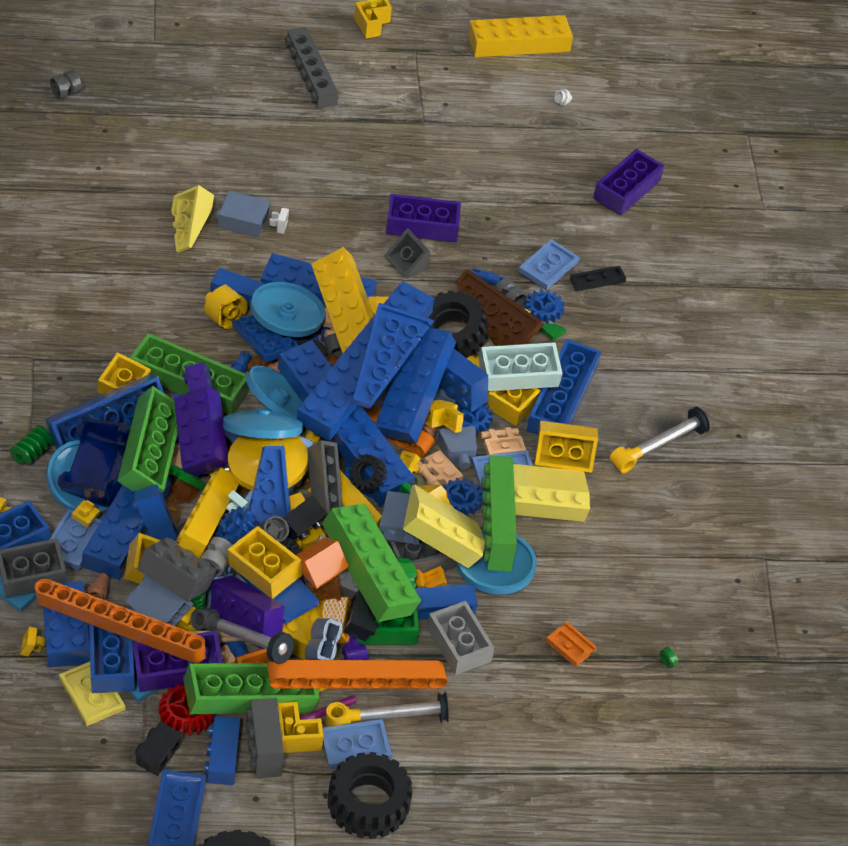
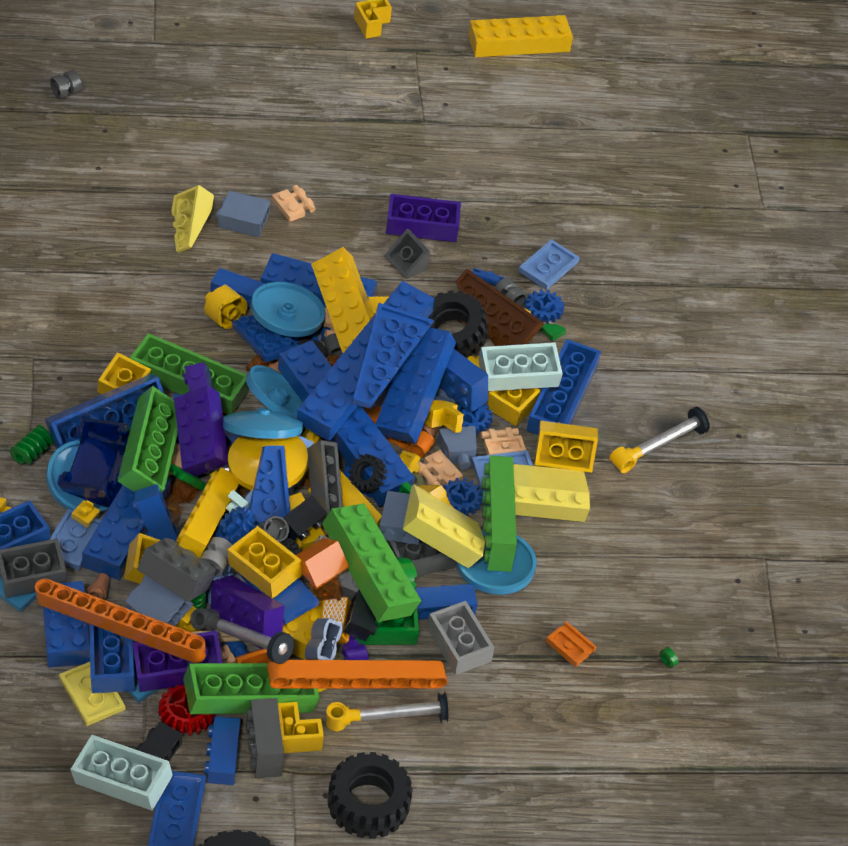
(31, 642): yellow tile -> none
(121, 772): none -> light aqua brick
(241, 362): blue pin -> none
(280, 220): white tile -> none
(288, 203): none -> light nougat plate
(311, 67): dark grey brick -> none
(322, 711): magenta bar -> none
(355, 738): medium blue plate -> none
(431, 578): light orange bracket -> none
(562, 97): white plate -> none
(597, 278): black tile -> none
(628, 181): dark purple brick -> none

